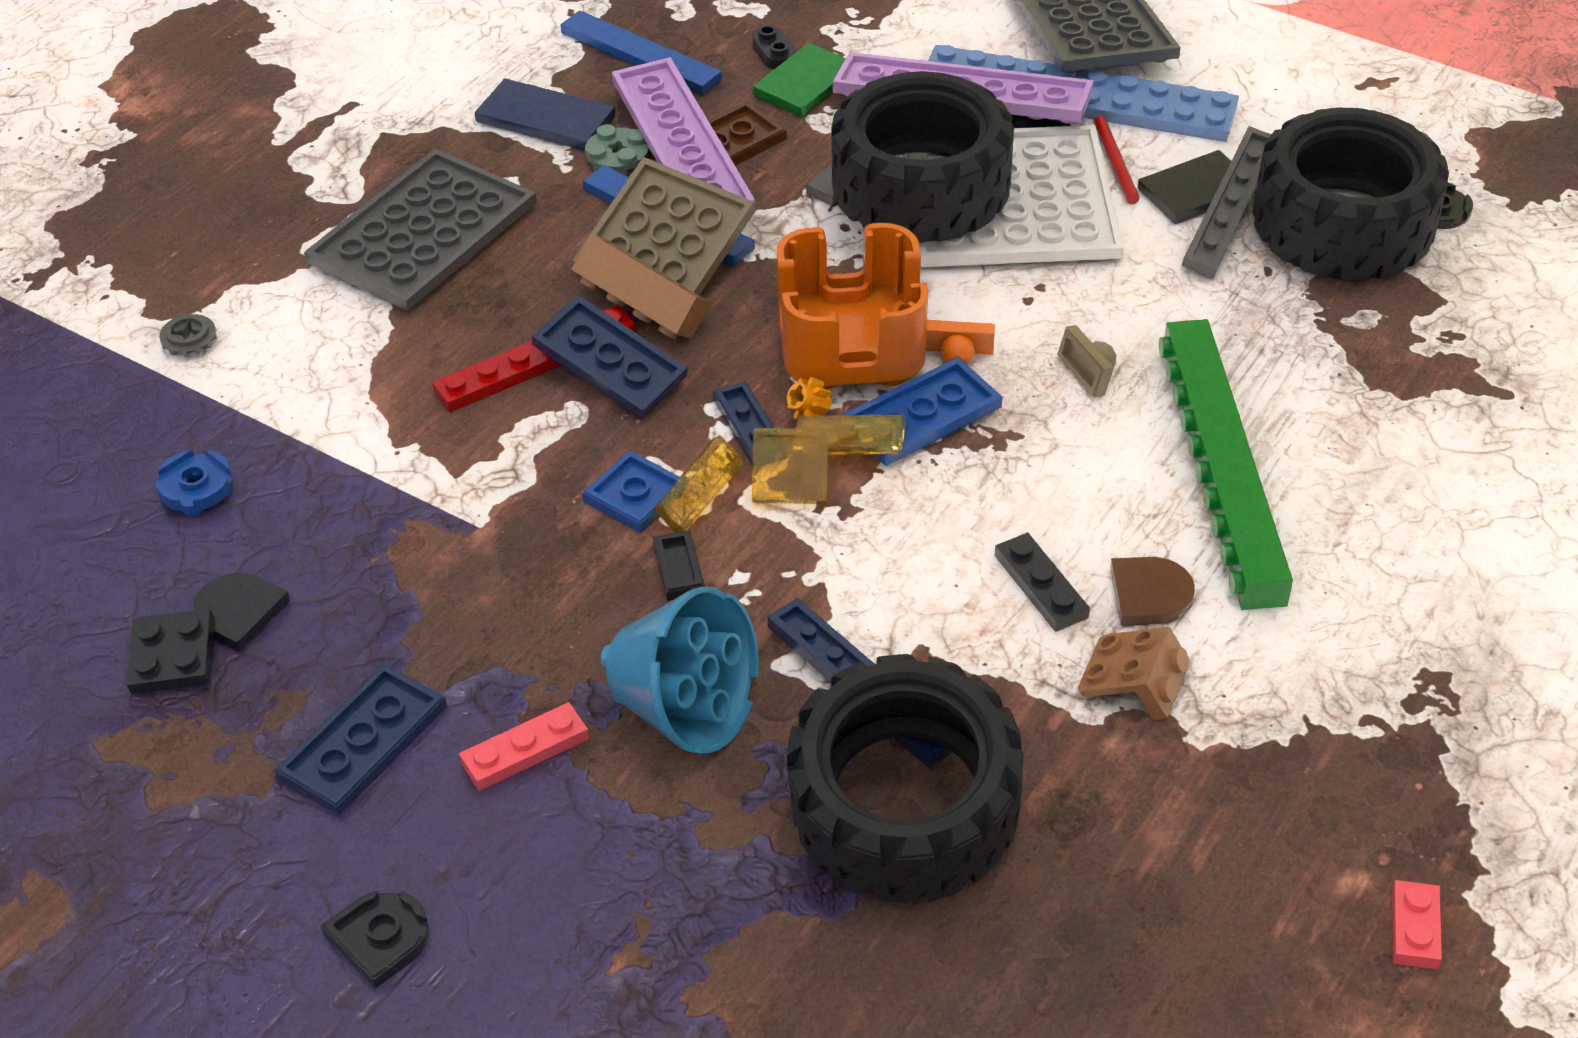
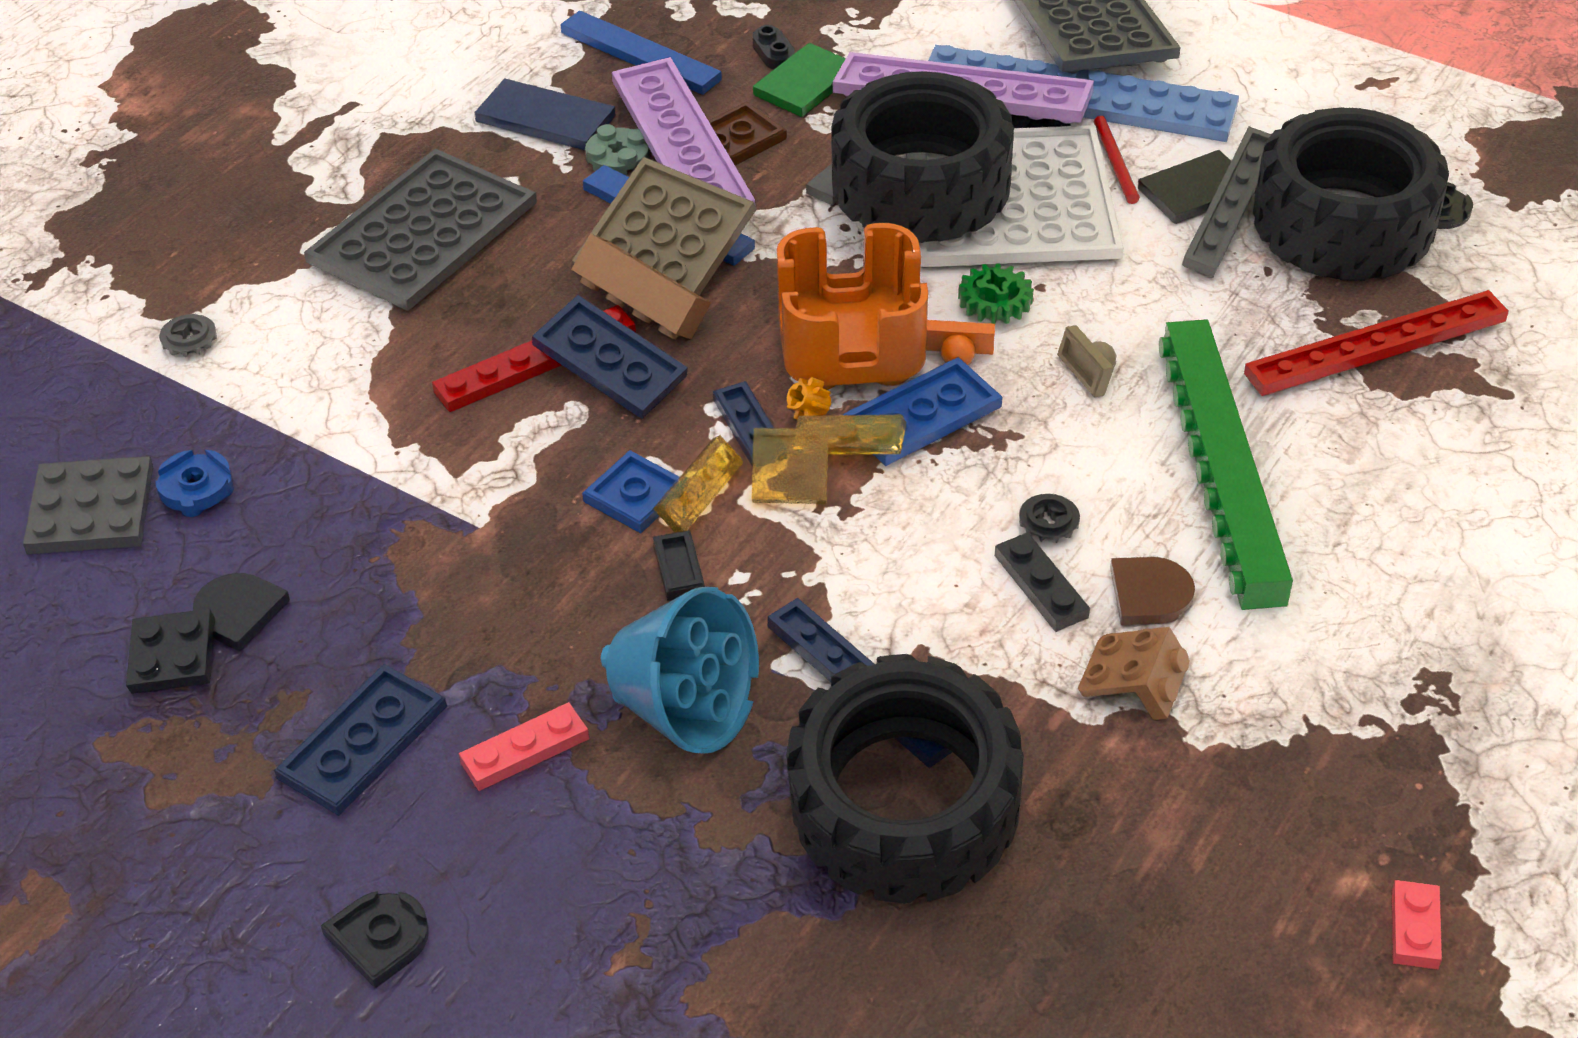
(88, 505): none -> dark grey plate
(995, 293): none -> green gear
(1058, 508): none -> black gear
(1375, 342): none -> red plate

